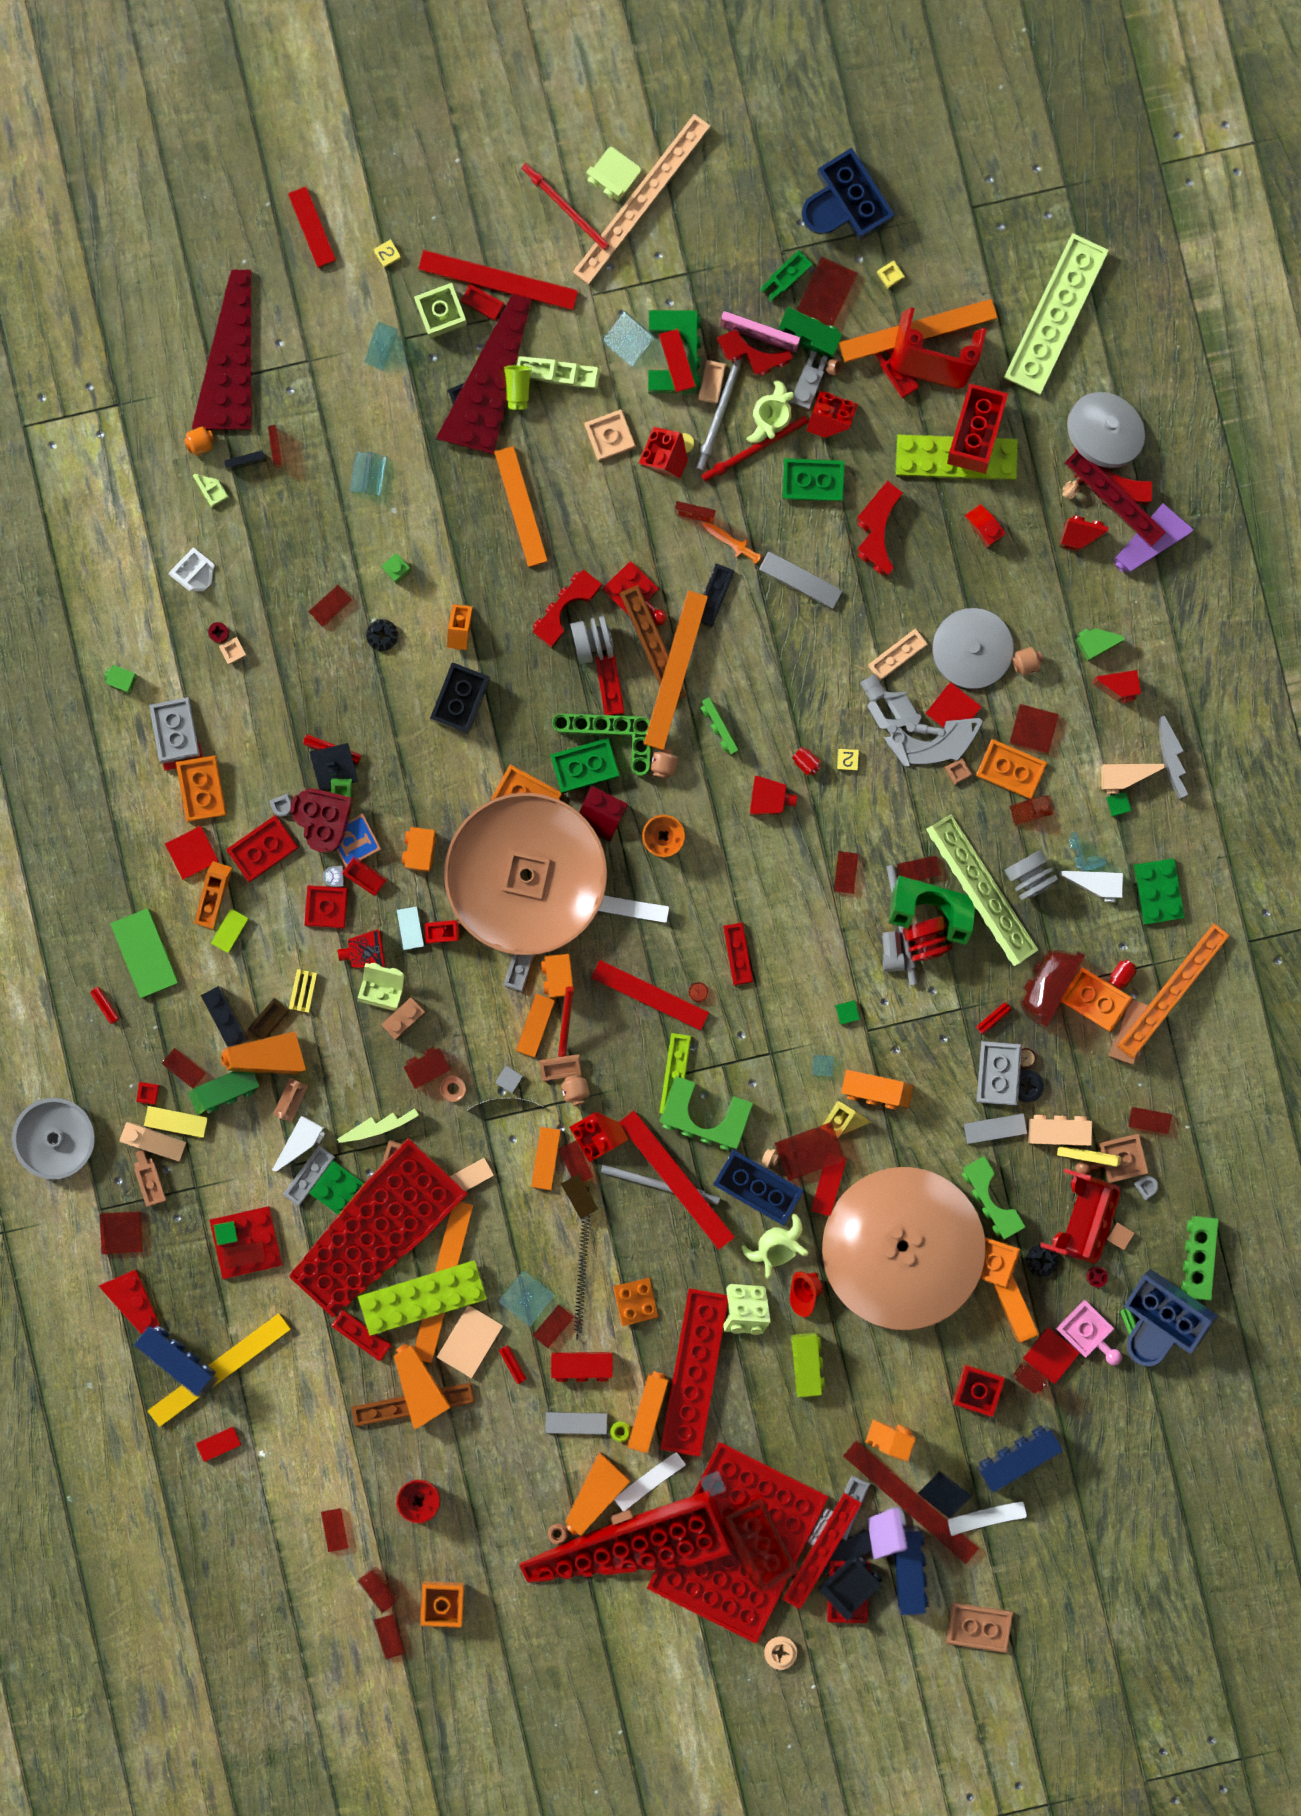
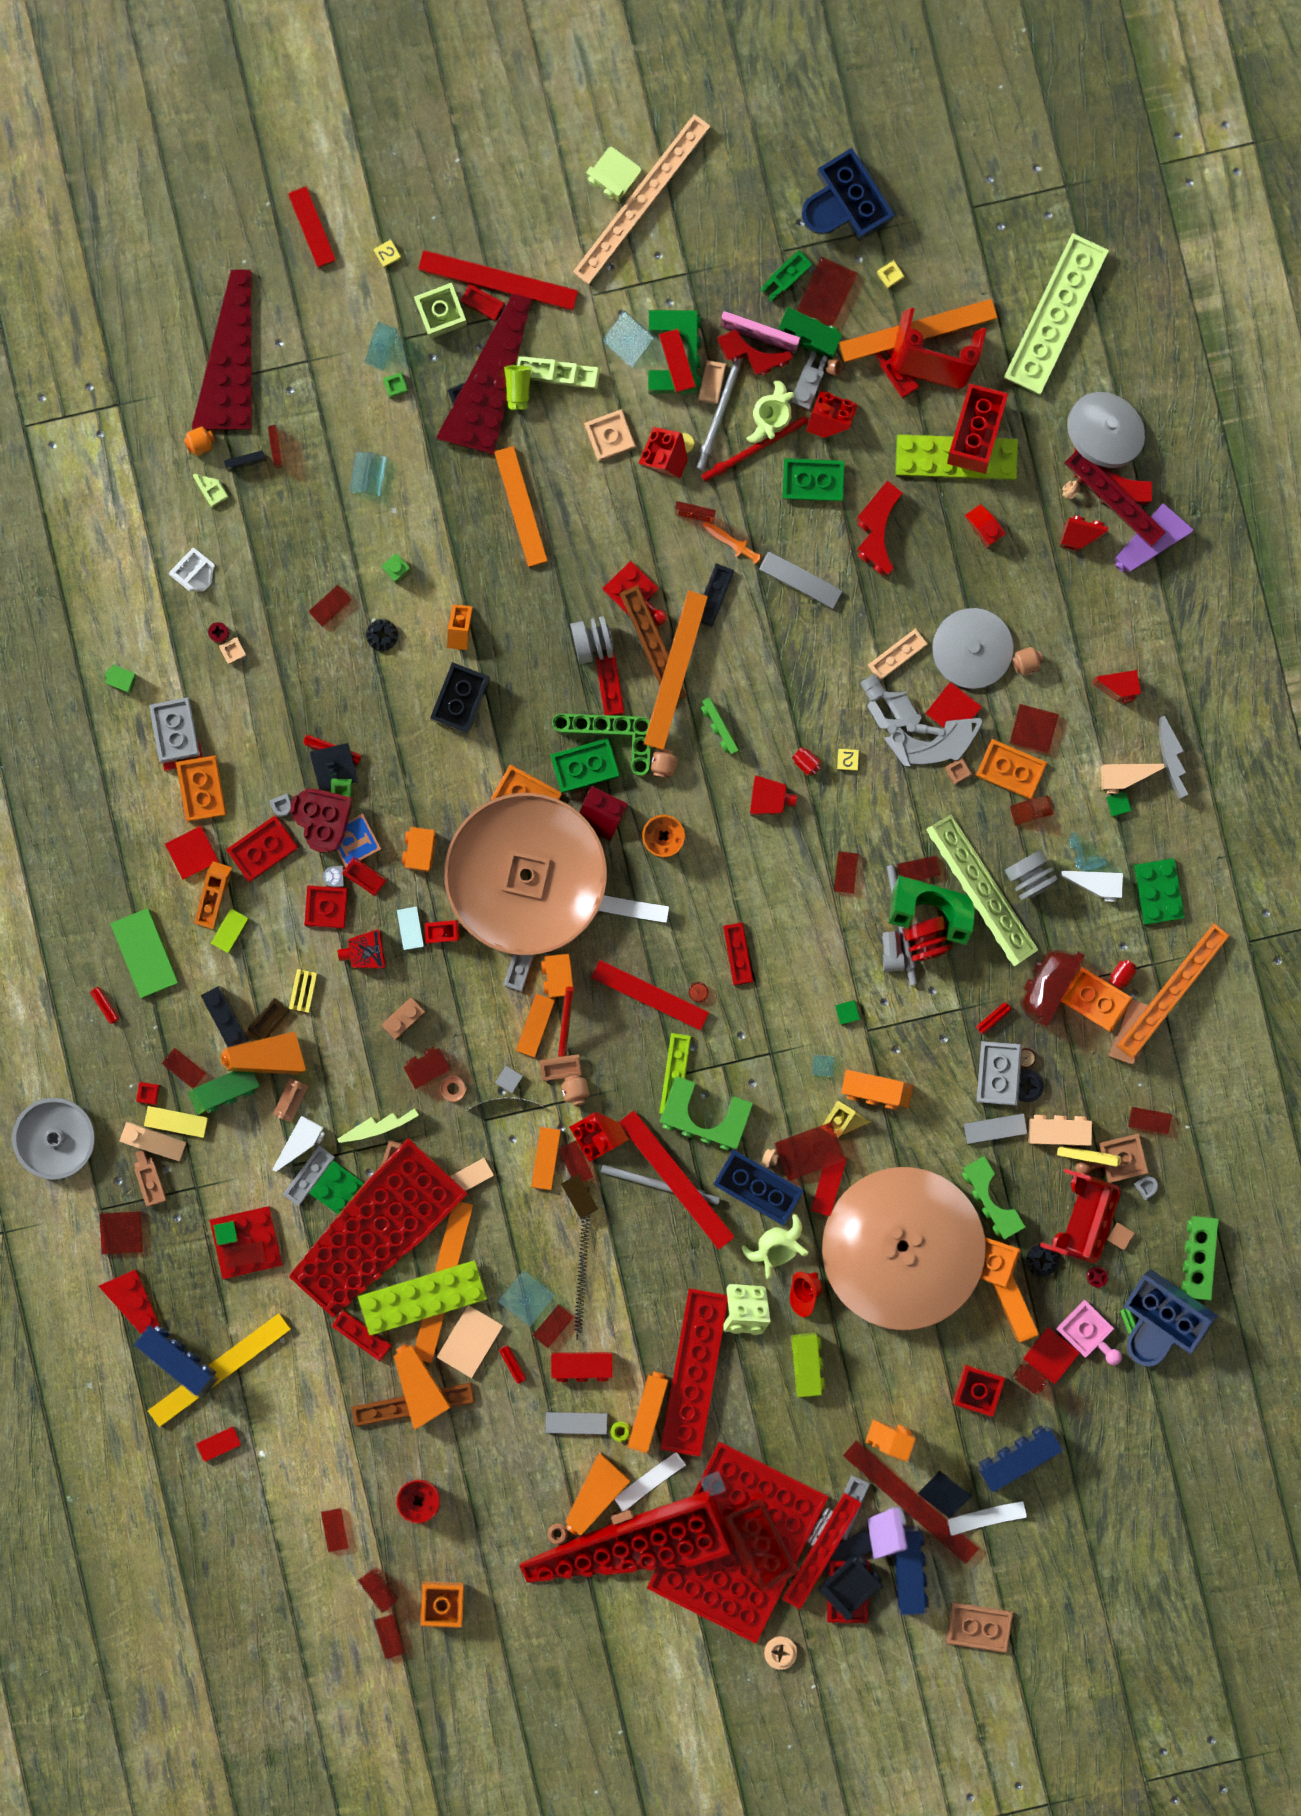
(381, 986): yellowish green bracket -> none
(395, 385): none -> bright green tile
(538, 180): red bar -> none
(582, 588): red arch -> none
(635, 1301): orange hinge -> none
(1096, 642): bright green slope -> none

